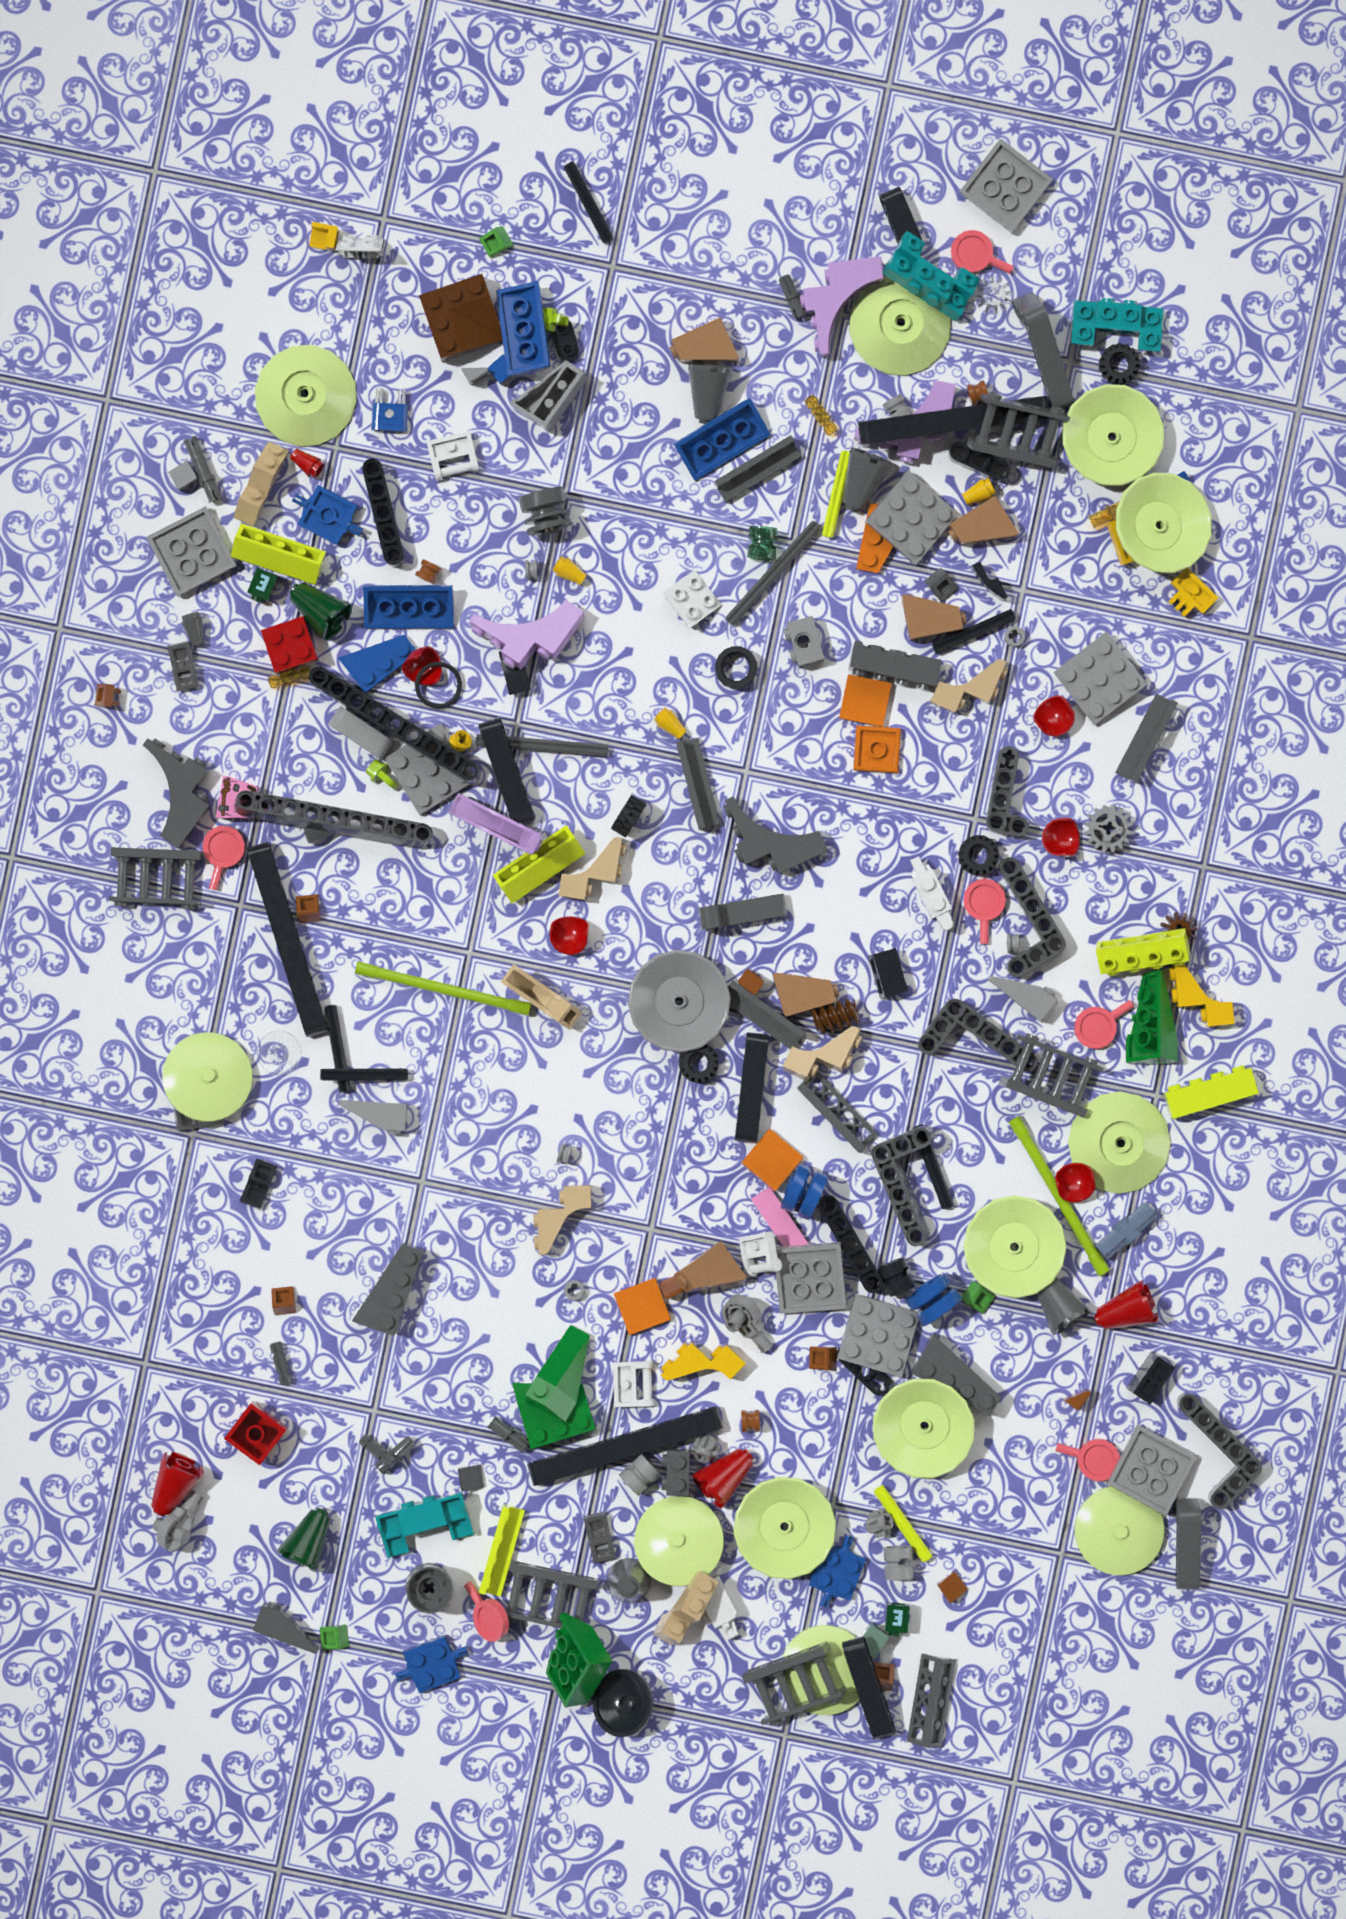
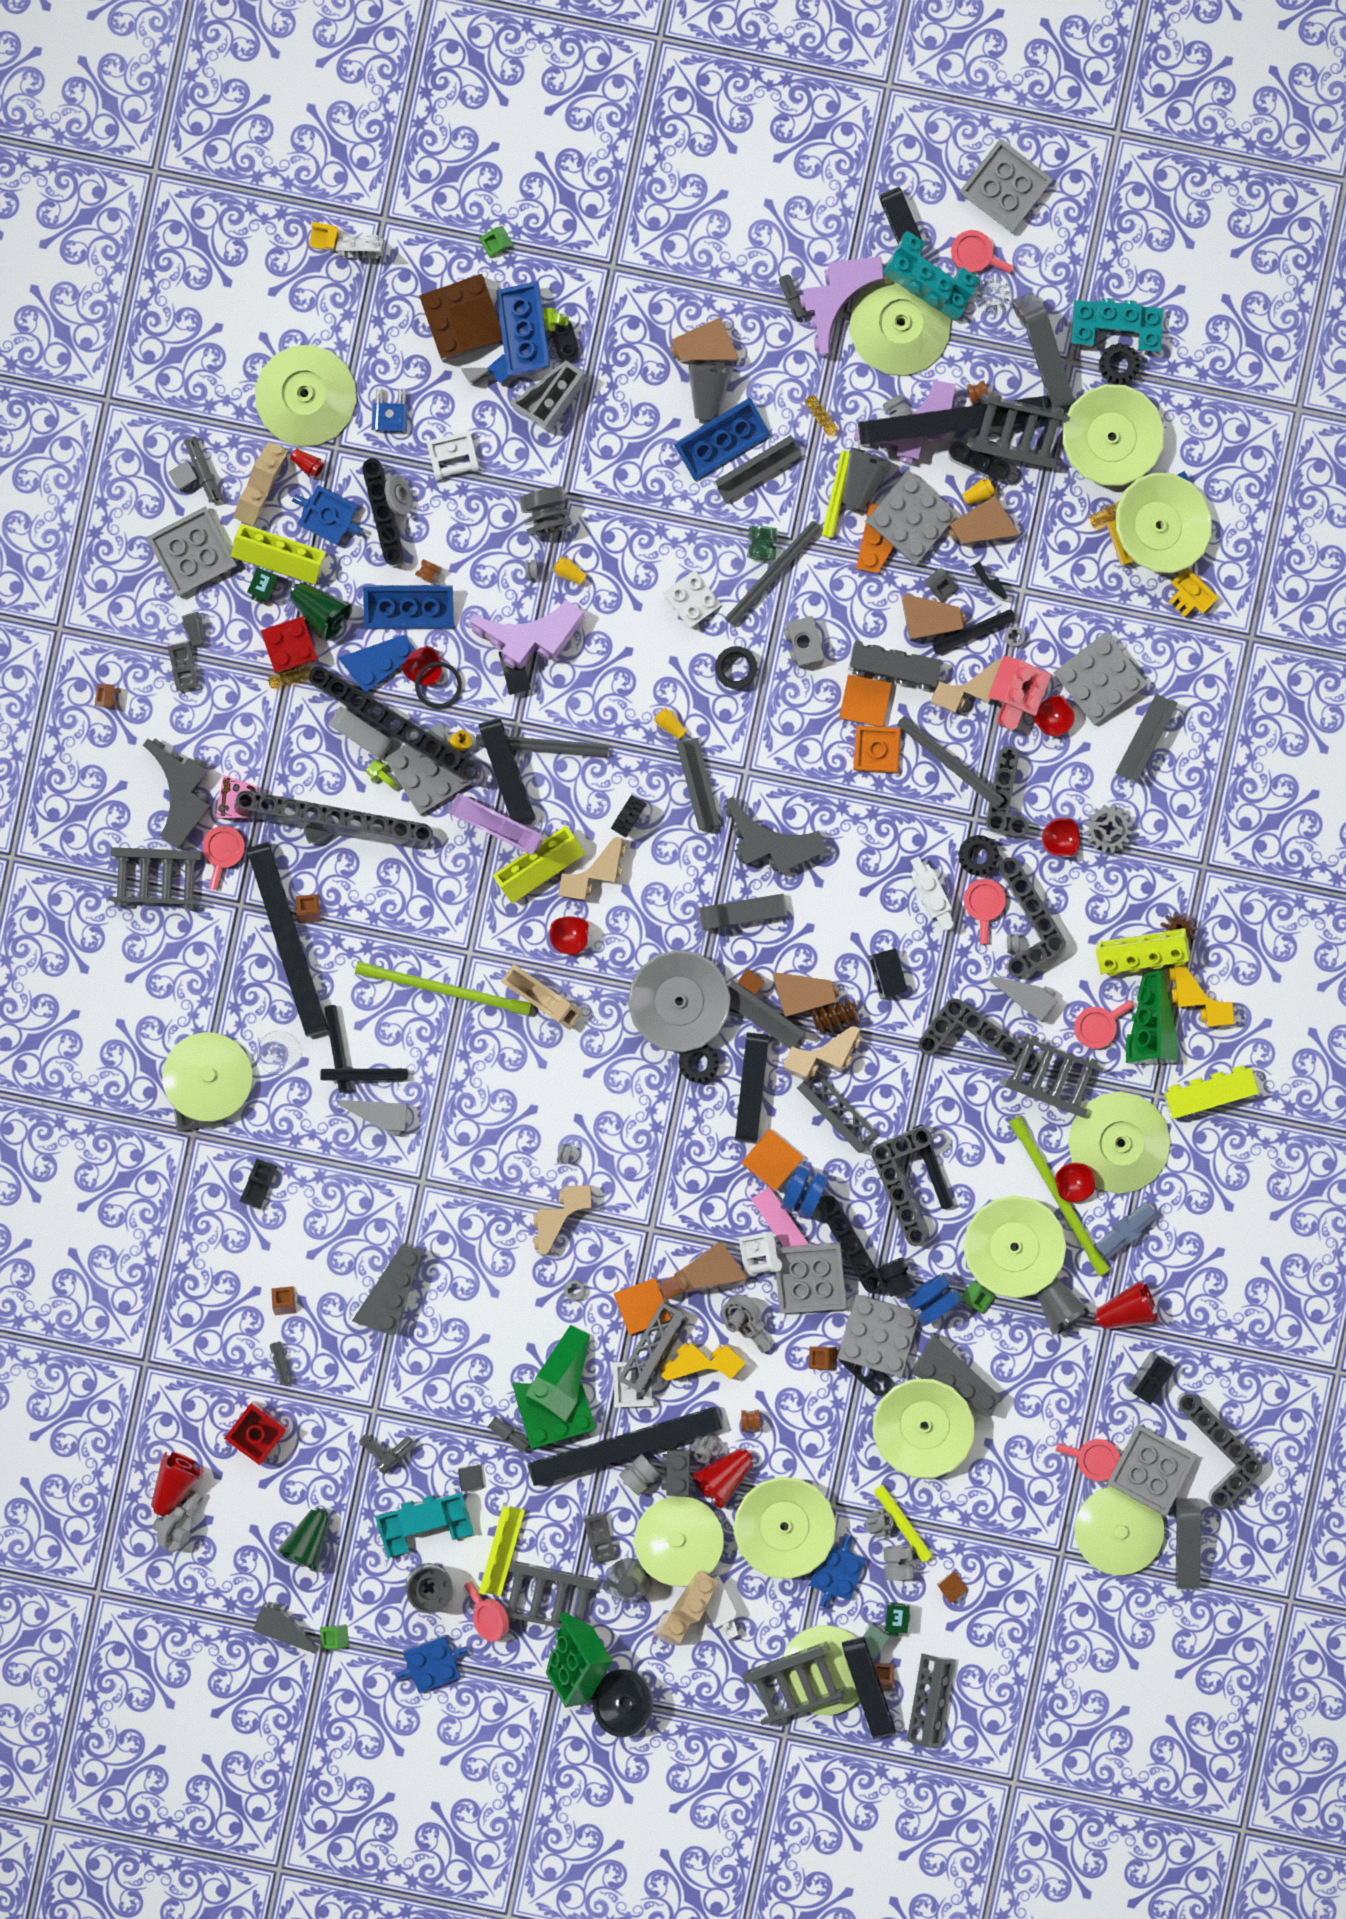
(398, 494): none -> light grey wheel
(588, 202): black axle -> none
(661, 1350): none -> fence
(950, 762): none -> dark grey axle
(1008, 690): none -> coral brick
(1078, 1399): dark orange slope -> none

